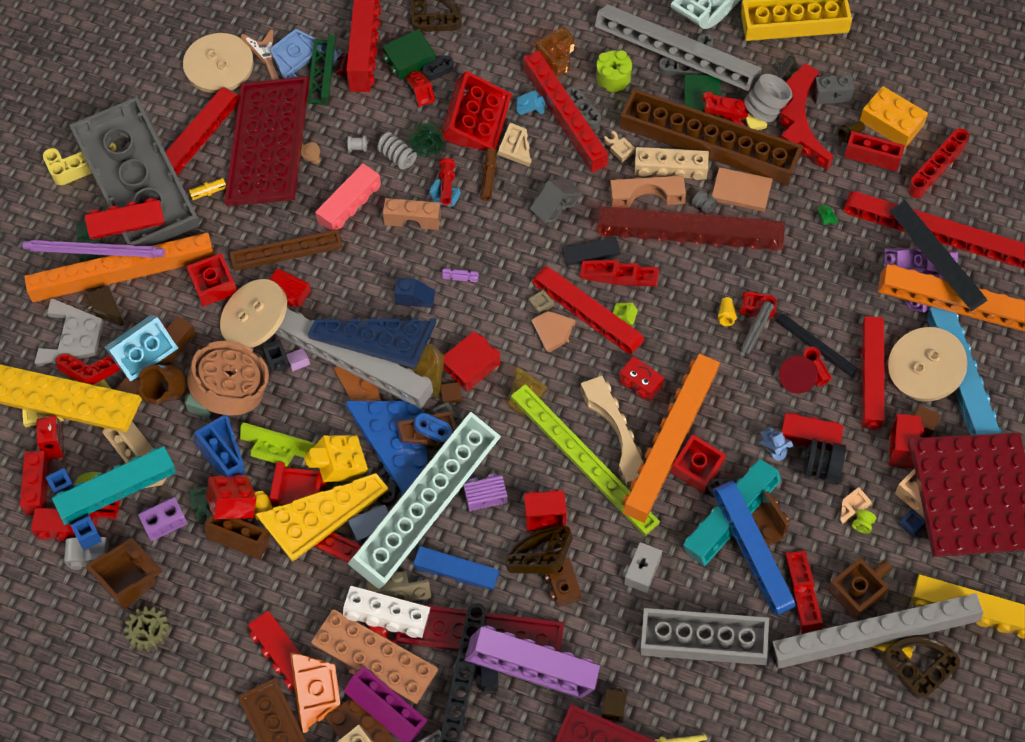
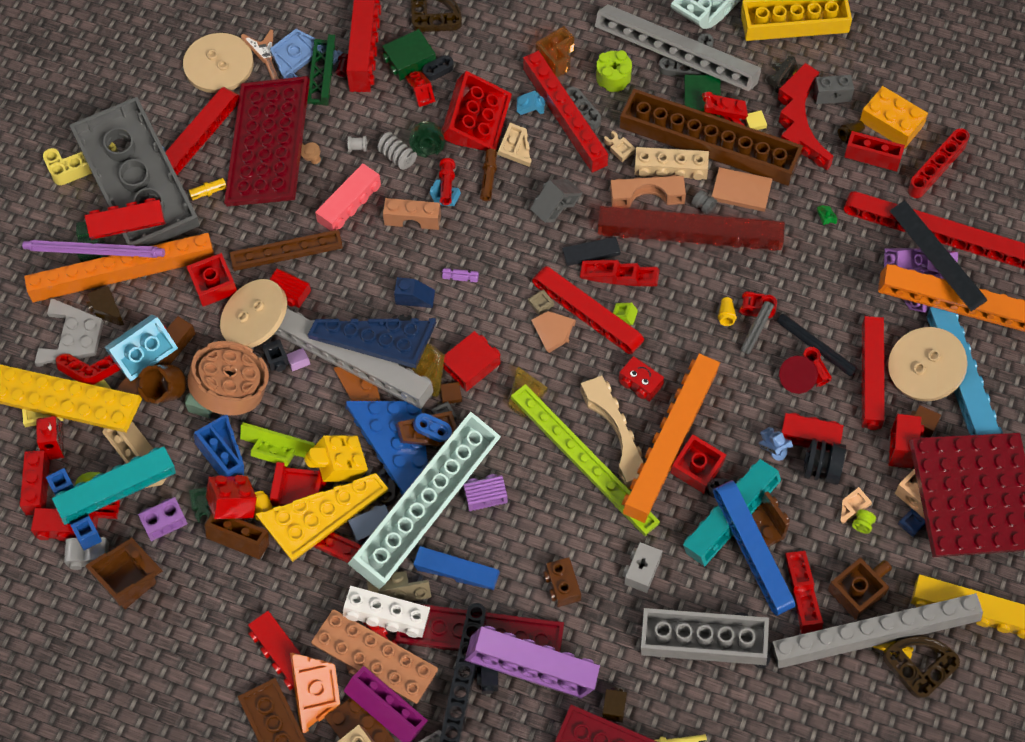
(156, 624): olive gear -> none
(545, 509): red brick -> none
(549, 562): dark brown beam -> none
(768, 97): light grey wheel -> none

